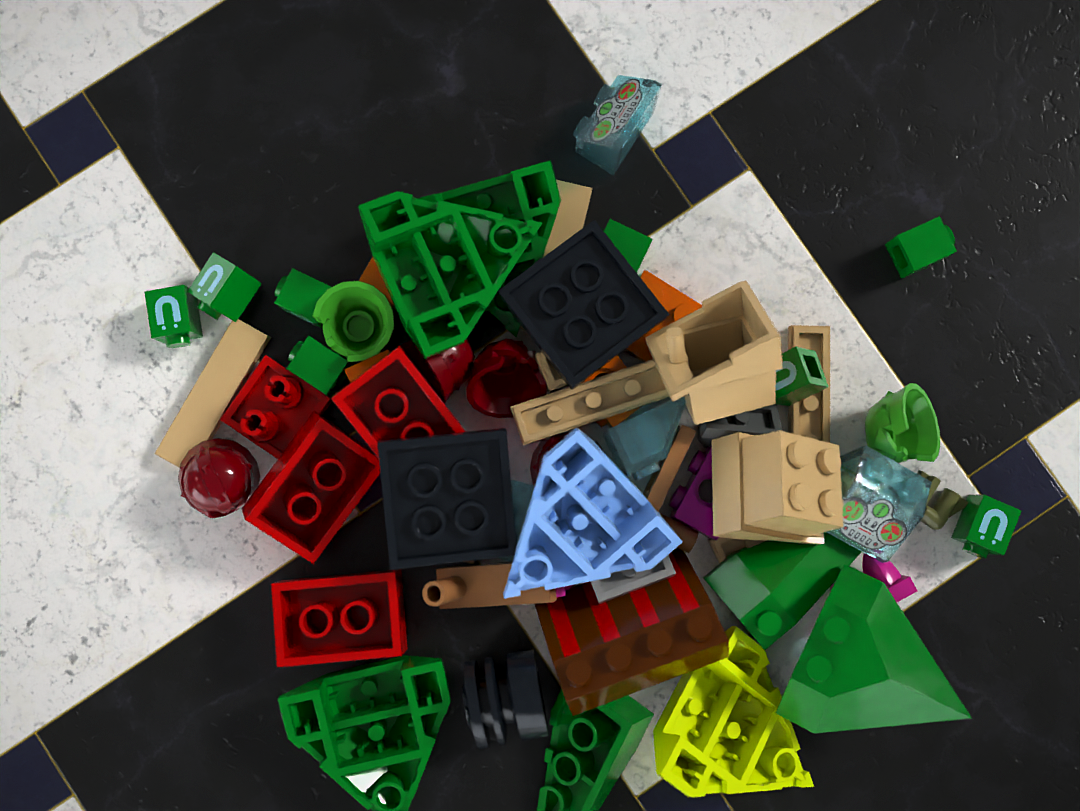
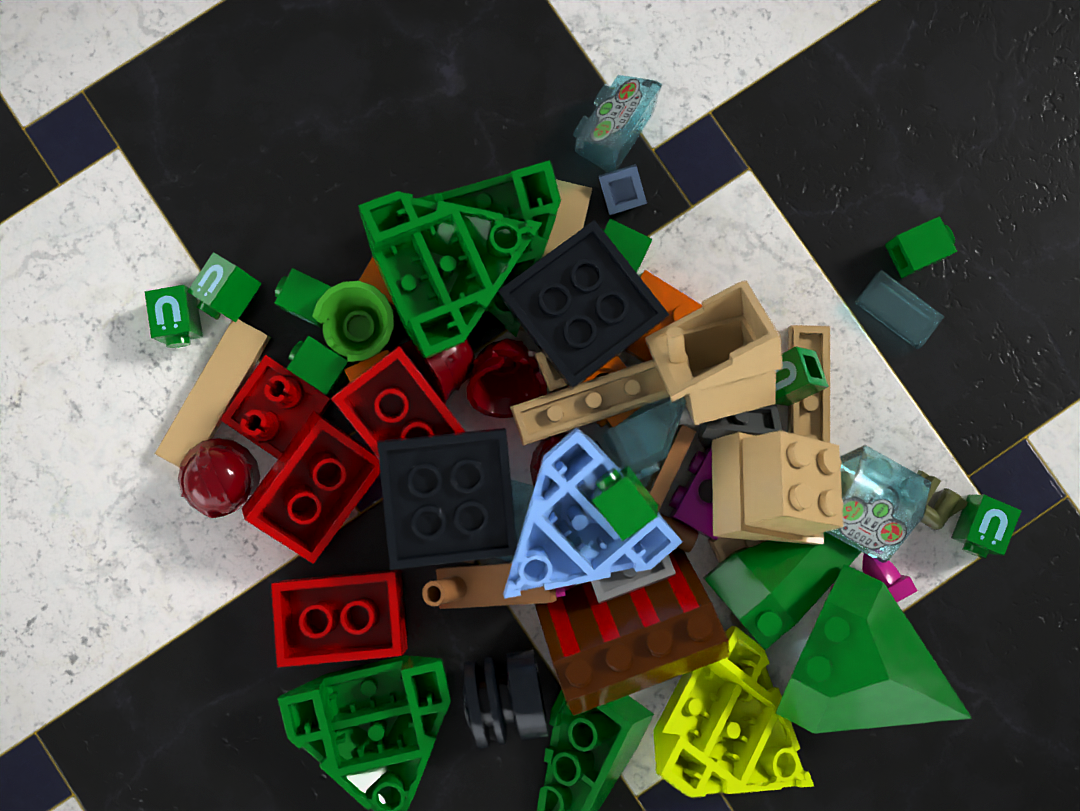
(622, 189): none -> sand blue plate
(624, 501): none -> green brick
(899, 309): none -> clear light blue tile
(904, 426): bright green helmet -> none

